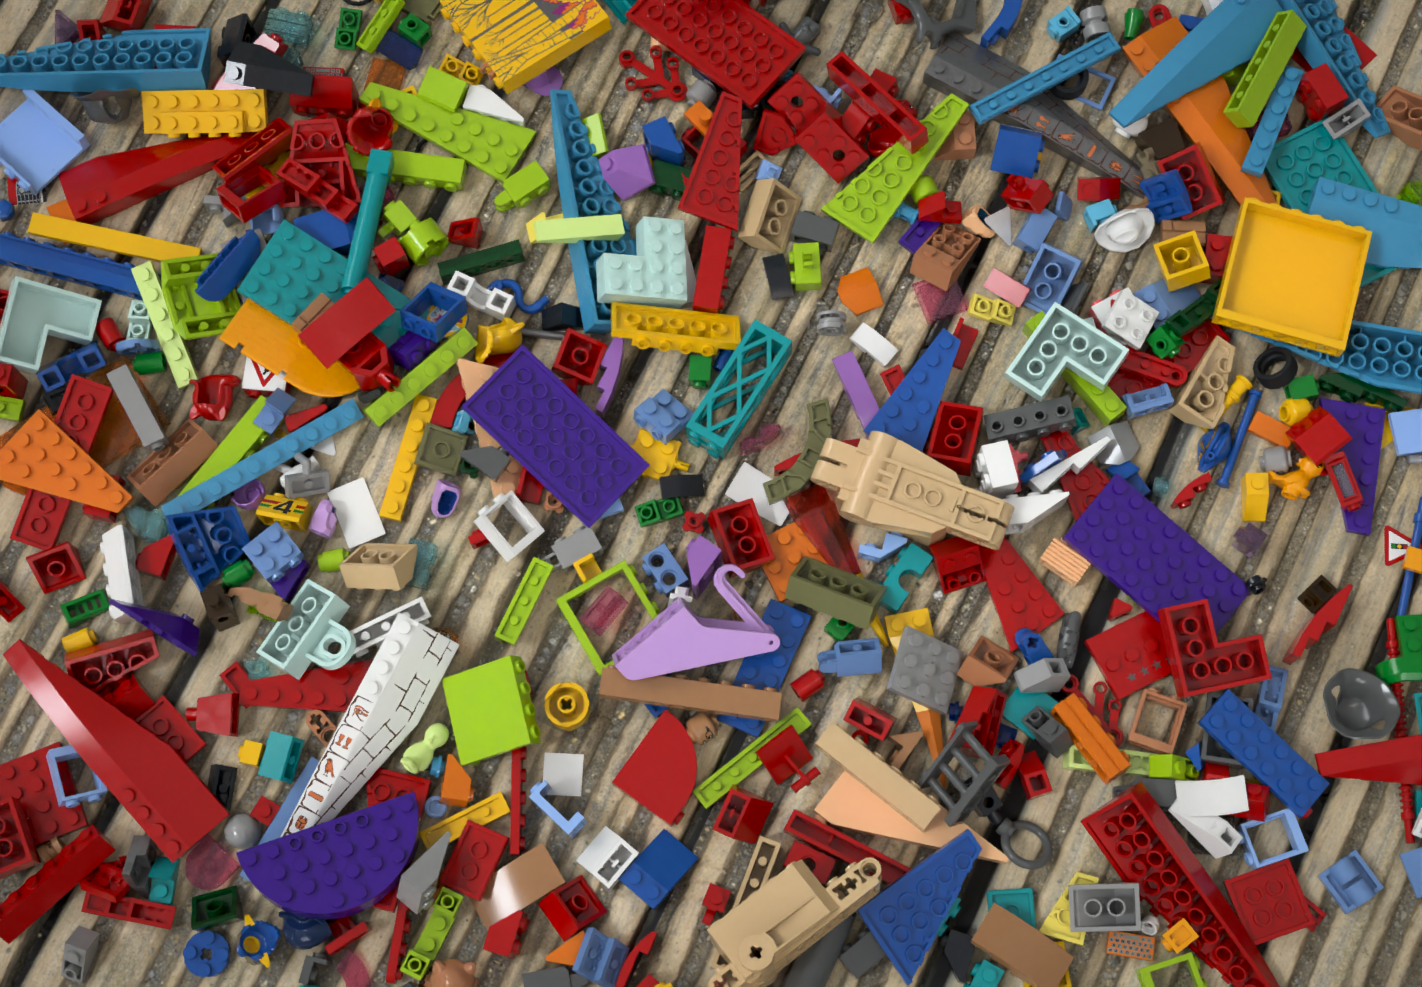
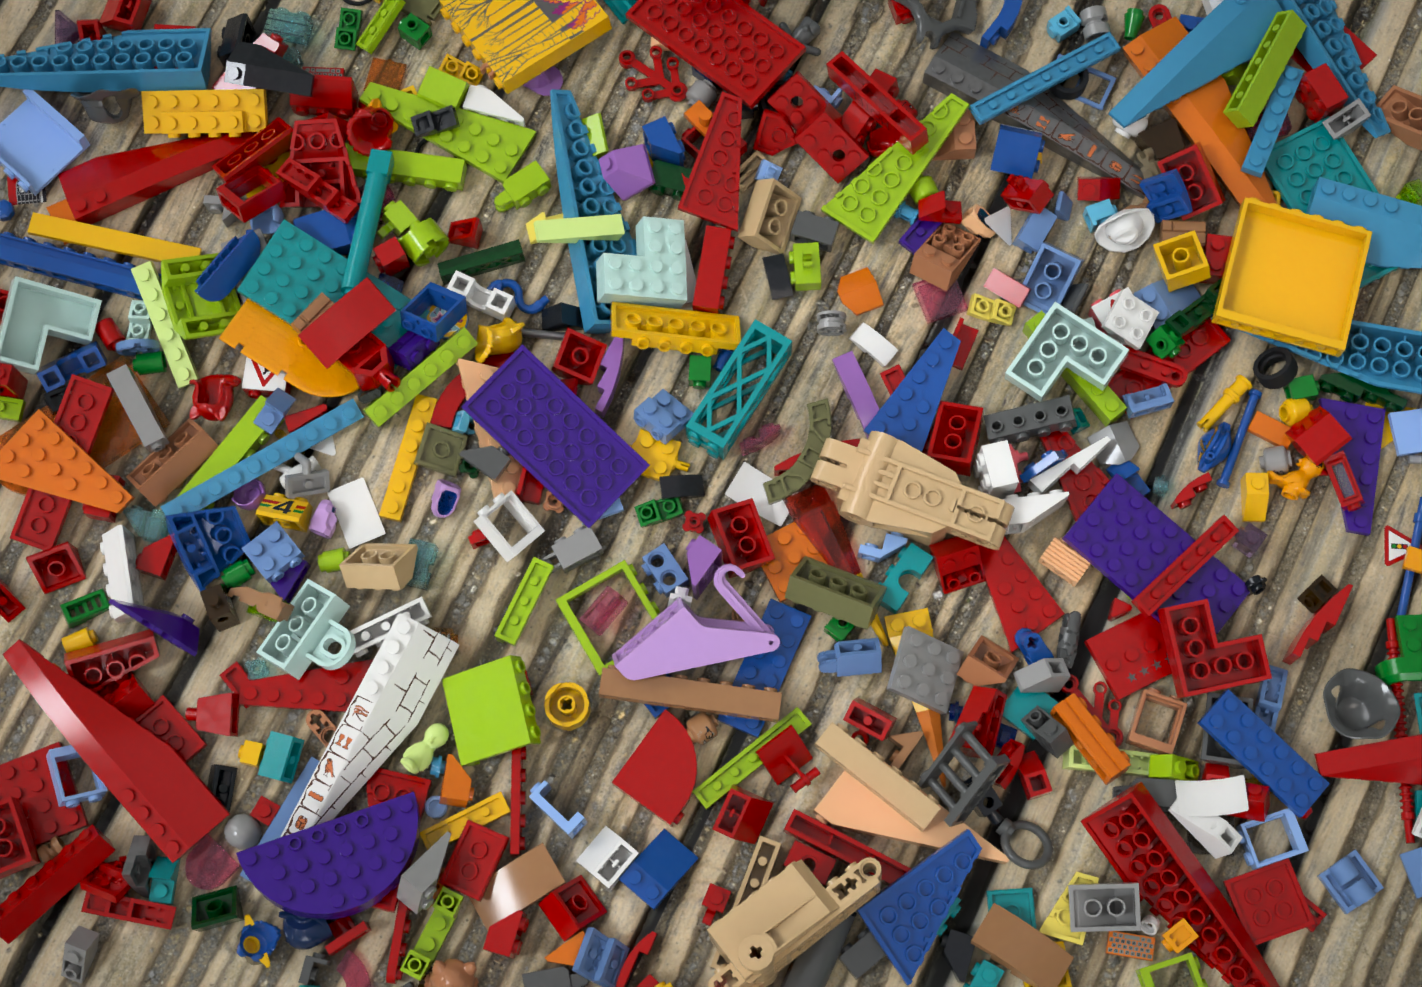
(220, 954): blue plate -> none
(400, 50): clear blue slope -> none
(435, 122): none -> black slope
(563, 773): white sticker -> none
(587, 568): yellow panel -> none
(808, 684): red brick -> none
(1185, 566): none -> red plate
(1195, 754): blue slope -> none
(1203, 393): tan wedge -> none

